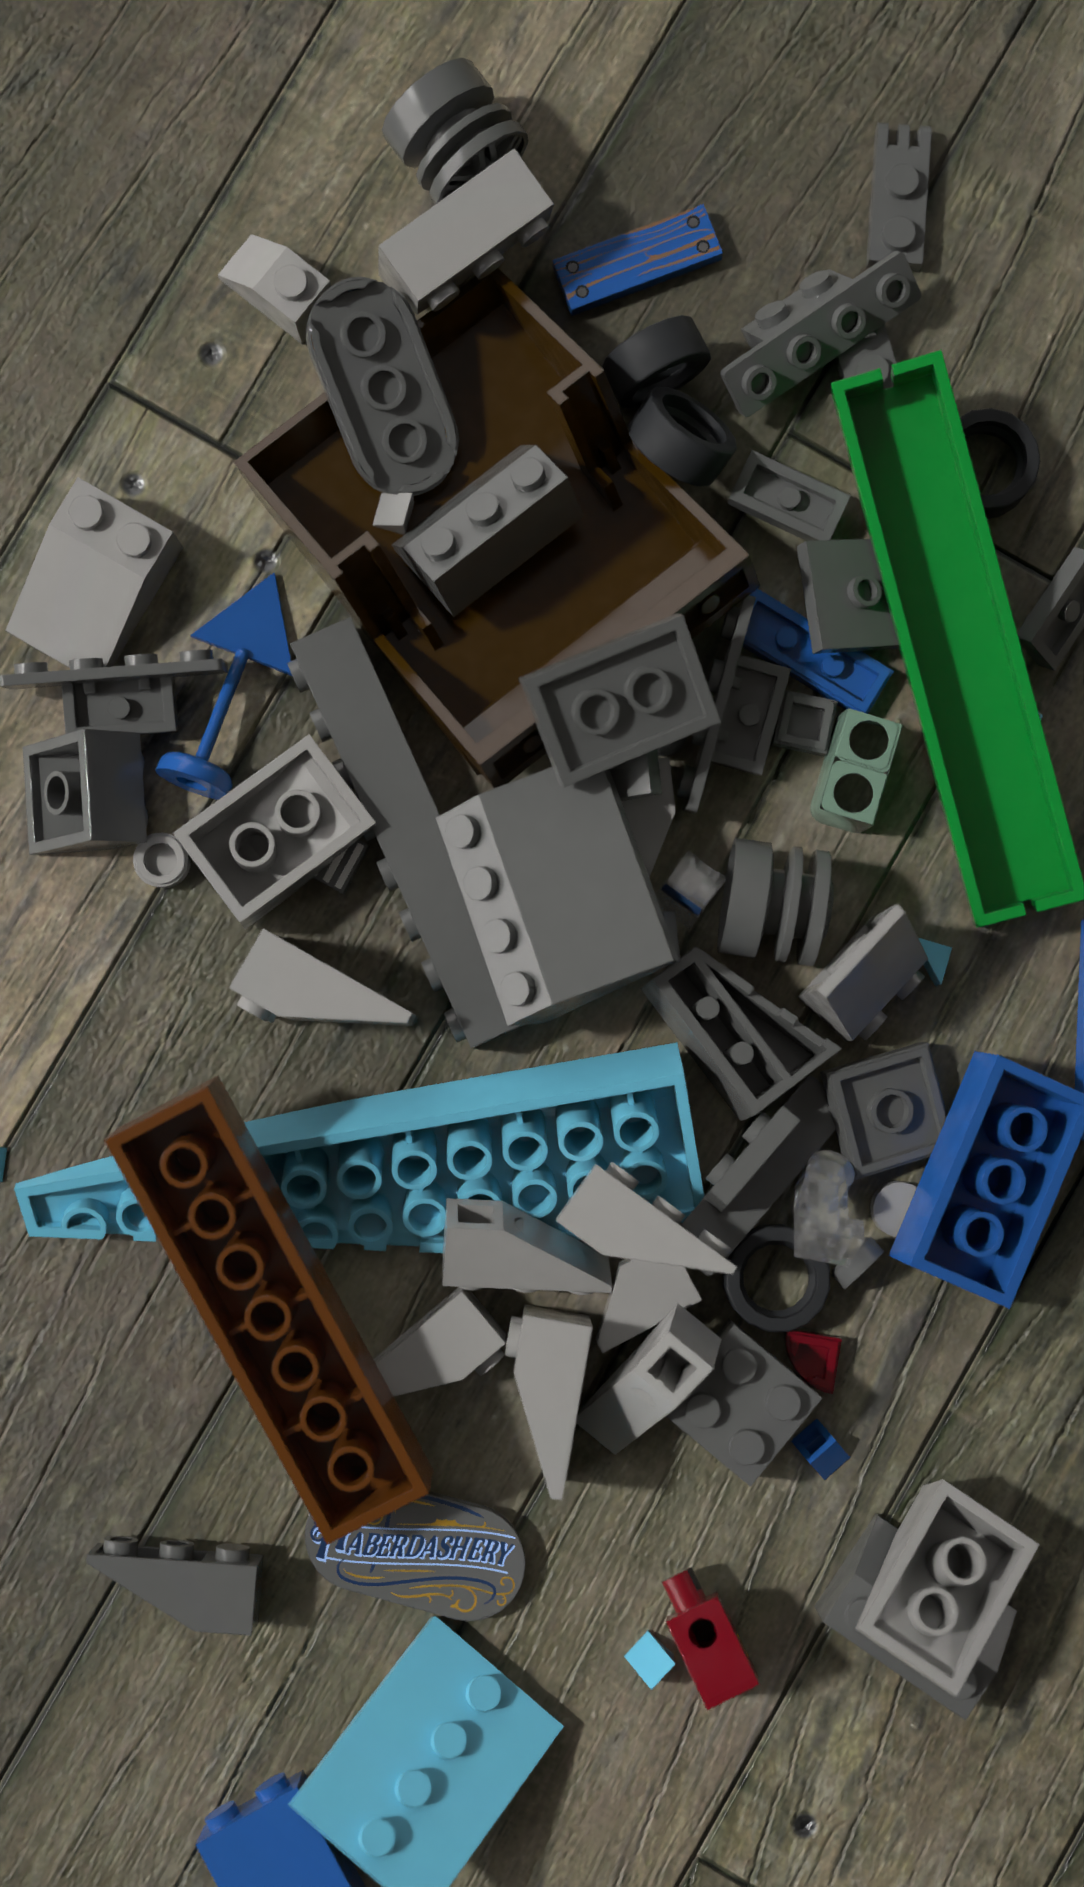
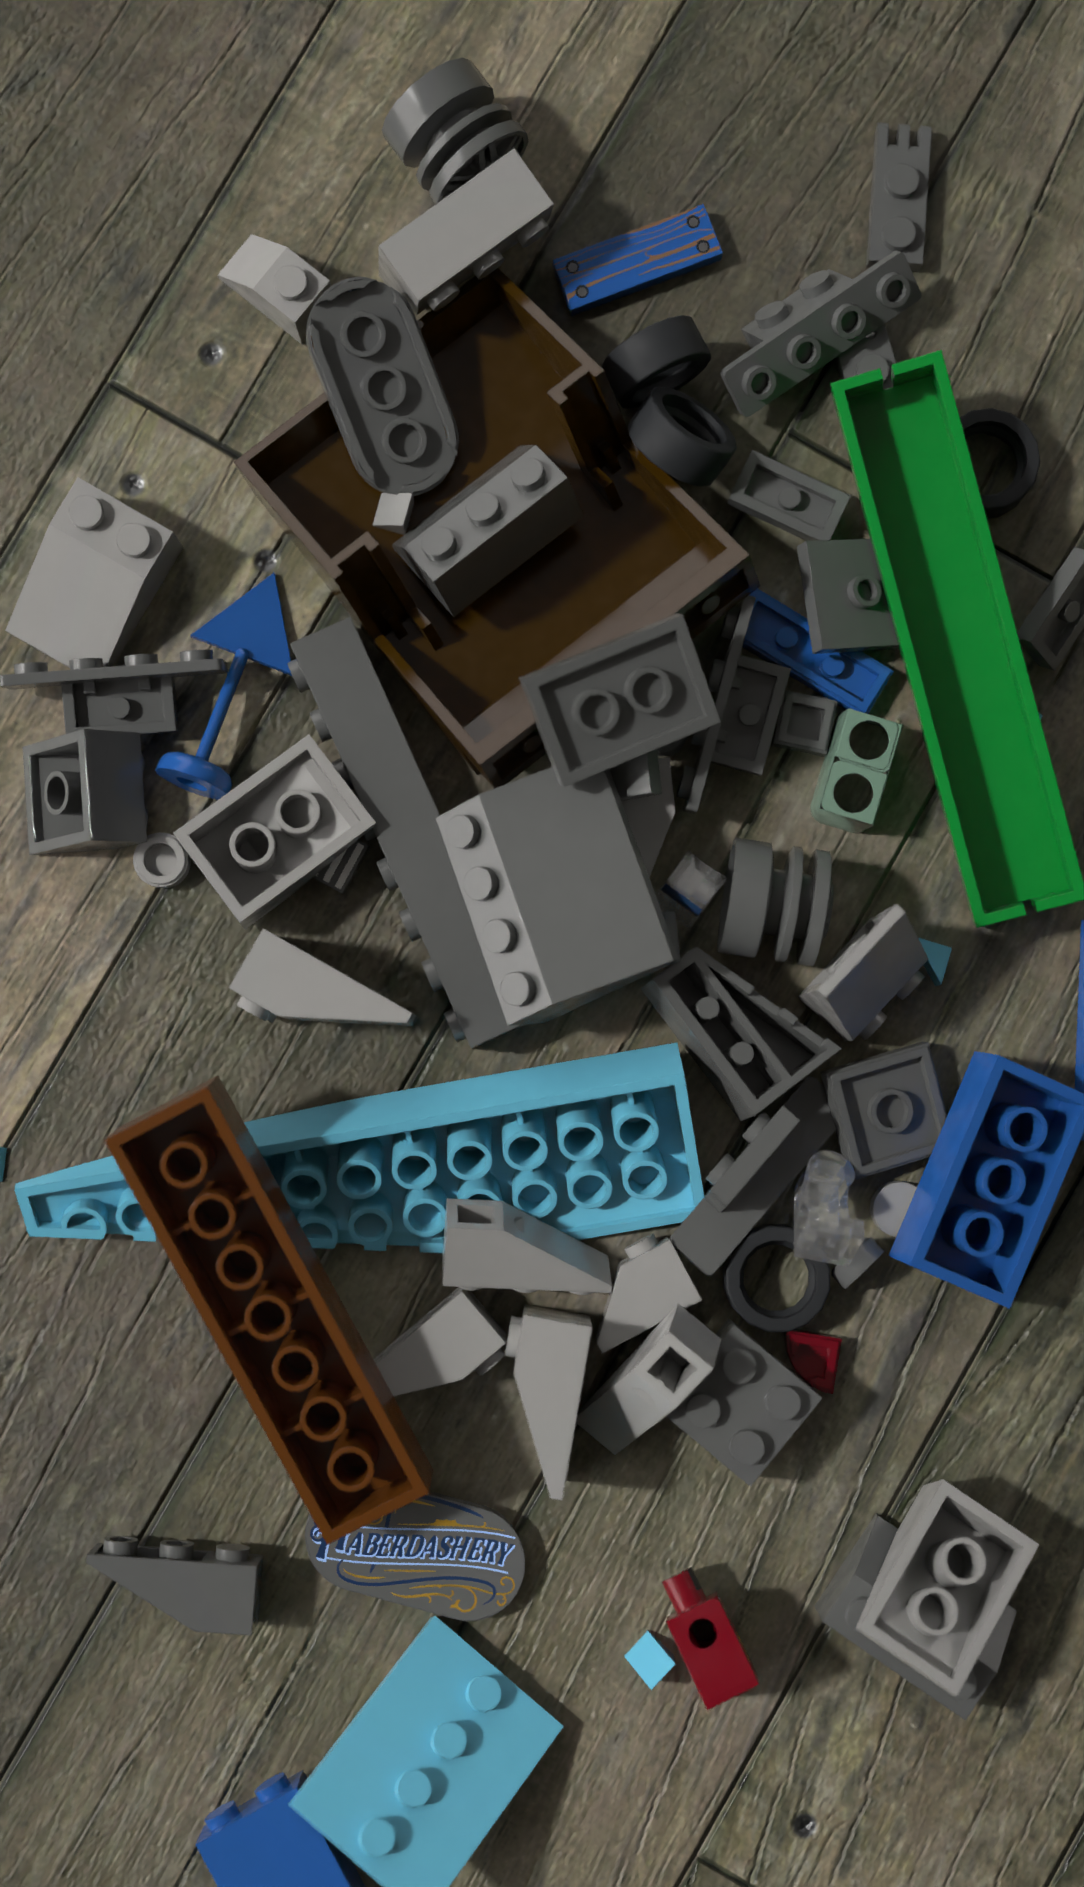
(626, 1226): light grey slope -> none
(820, 1449): blue piece -> none

